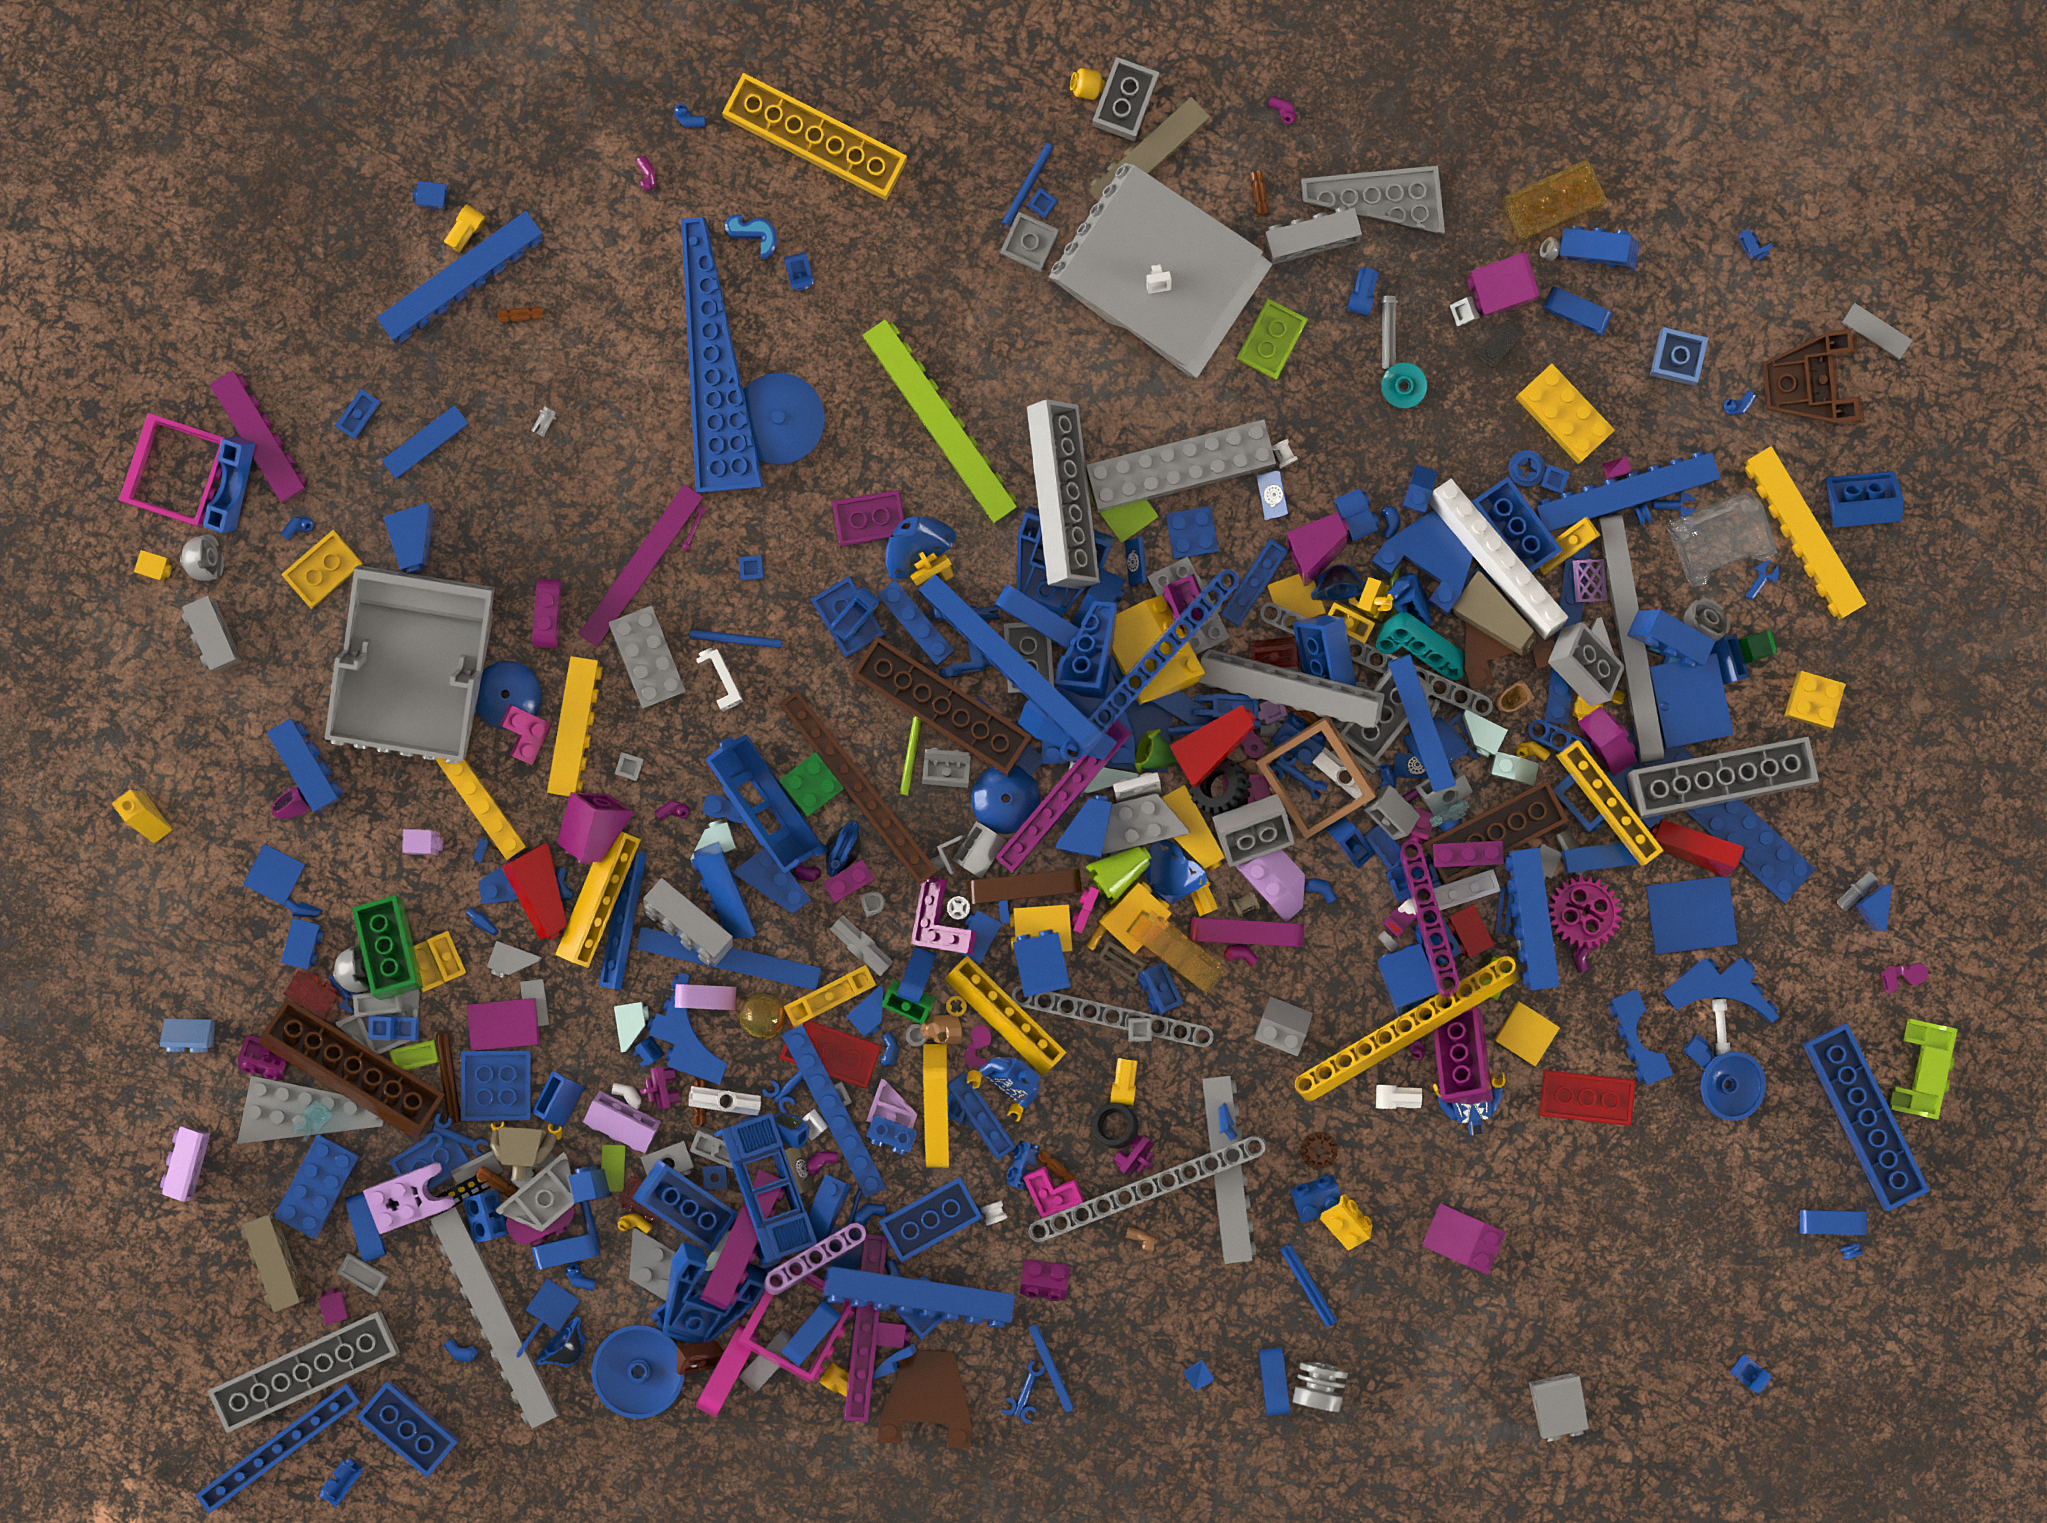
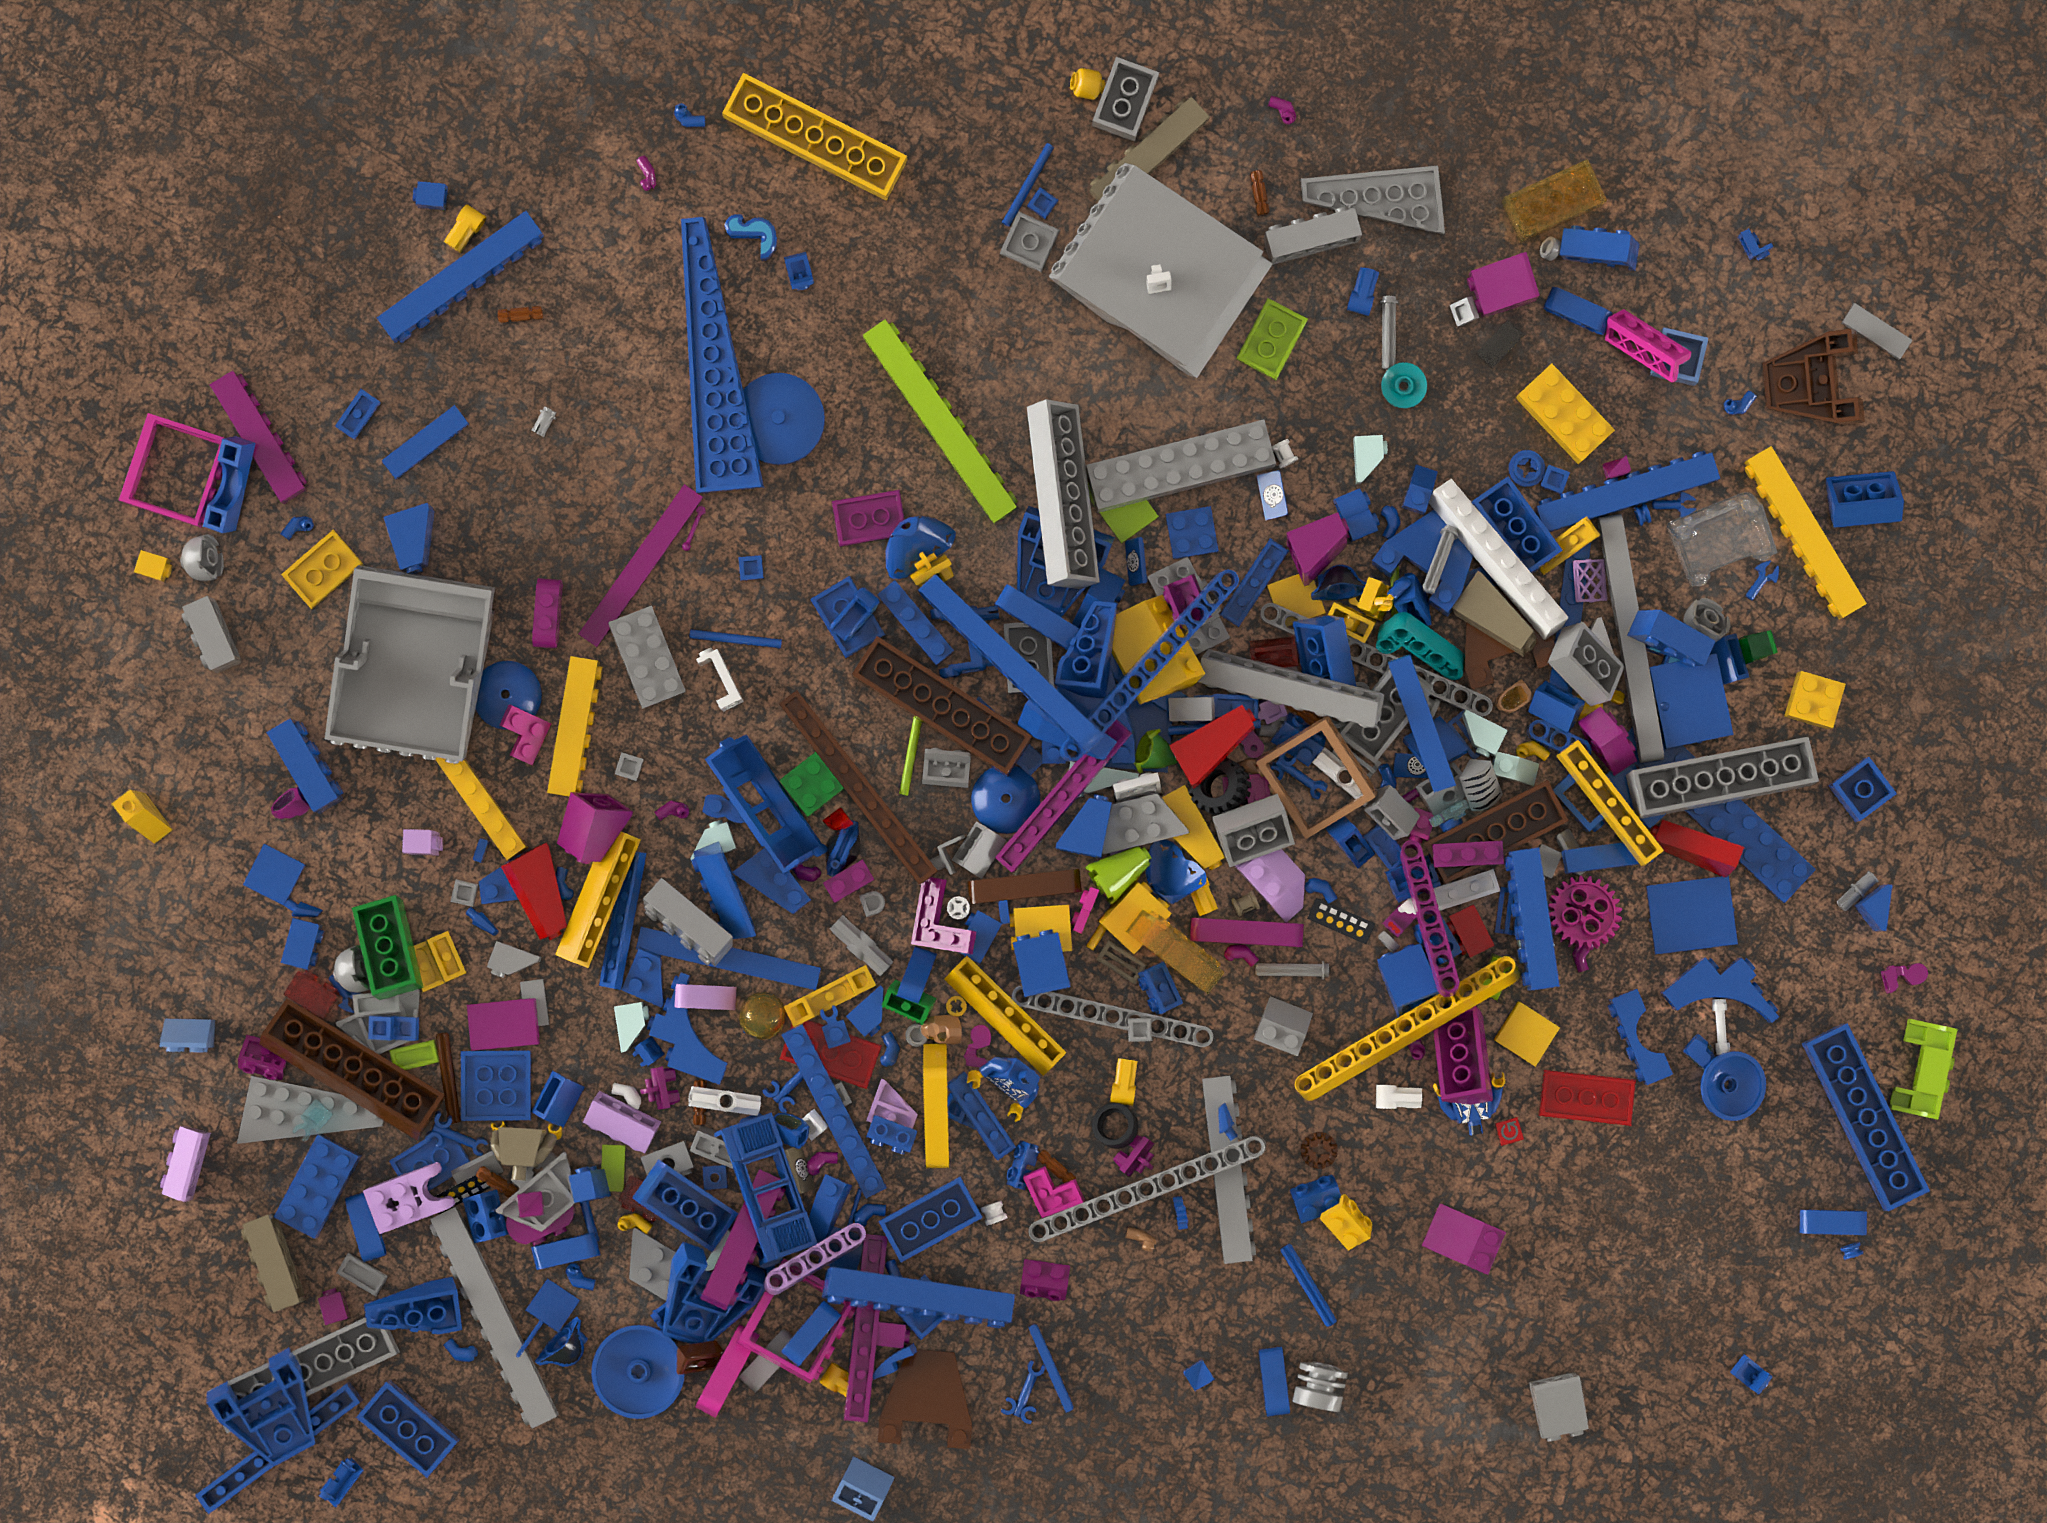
(274, 1417): none -> blue wedge
(422, 1308): none -> blue wedge
(464, 893): none -> light grey tile
(530, 1204): none -> magenta slope
(646, 978): none -> blue wing
(835, 1031): none -> blue plate
(838, 820): none -> red tile
(863, 1488): none -> medium blue slope
(1180, 1212): none -> blue bar
(1191, 709): none -> light grey tile
(1277, 969): none -> light grey axle
(1341, 921): none -> black sticker
(1367, 455): none -> light aqua slope
(1448, 536): none -> light grey axle
(1480, 784): none -> light grey brick
(1509, 1131): none -> red tile
(1556, 706): none -> blue brick
(1646, 339): none -> dark pink fence
(1862, 789): none -> blue brick

